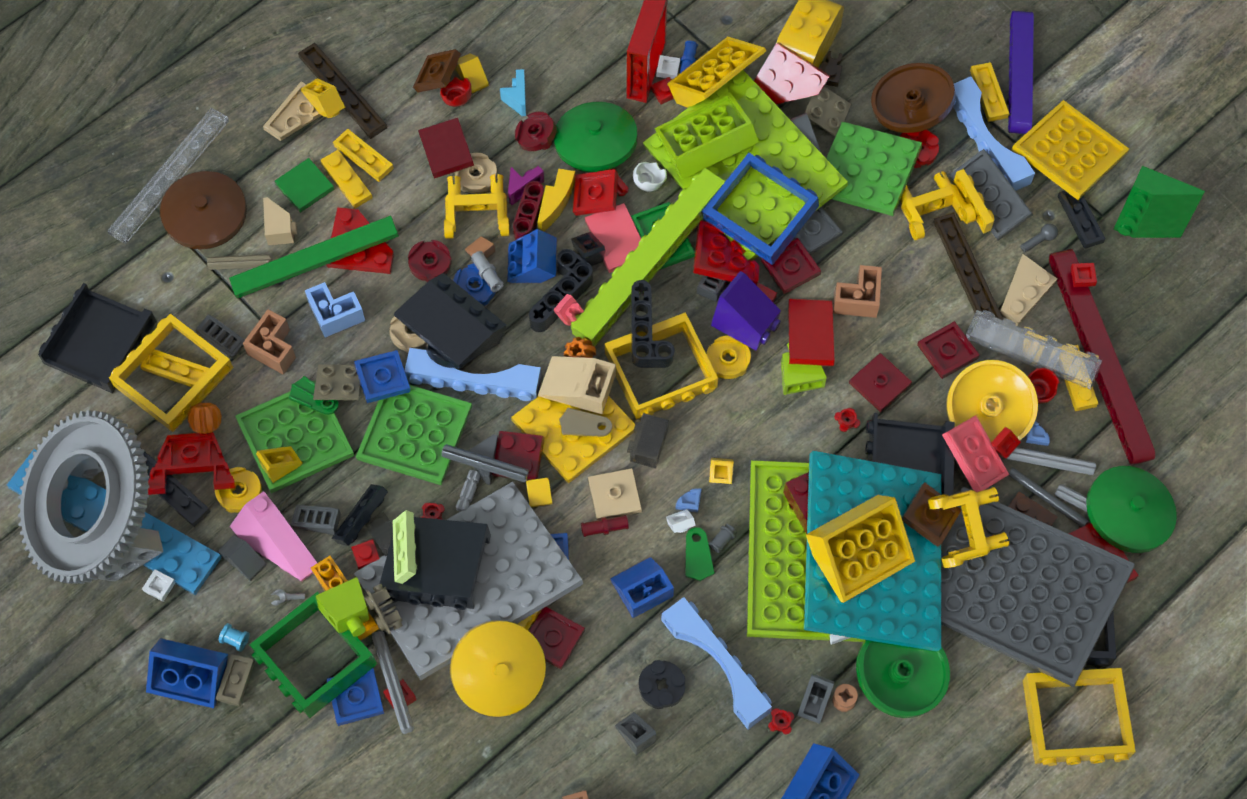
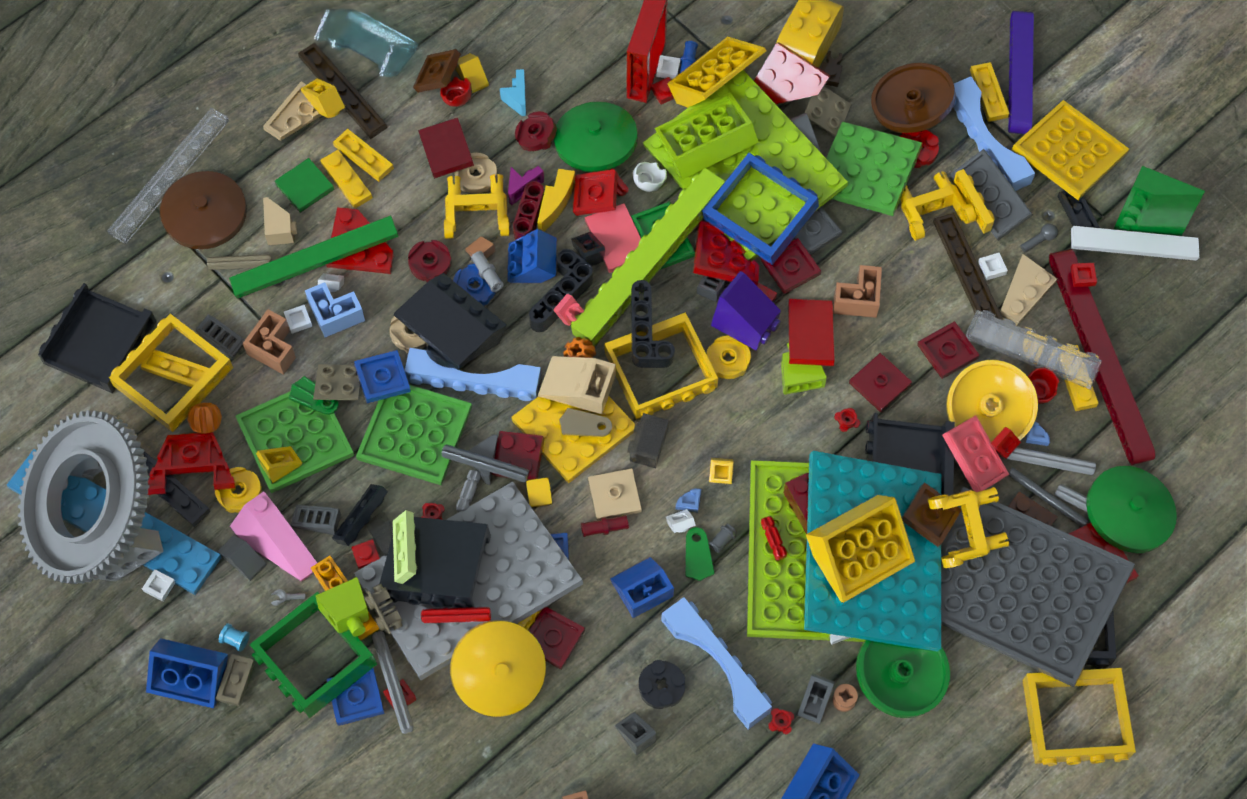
(298, 319): none -> white plate
(333, 282): none -> white plate
(368, 38): none -> clear light blue windscreen
(446, 615): none -> red axle
(773, 538): none -> red axle
(992, 266): none -> white plate
(1134, 243): none -> white tile

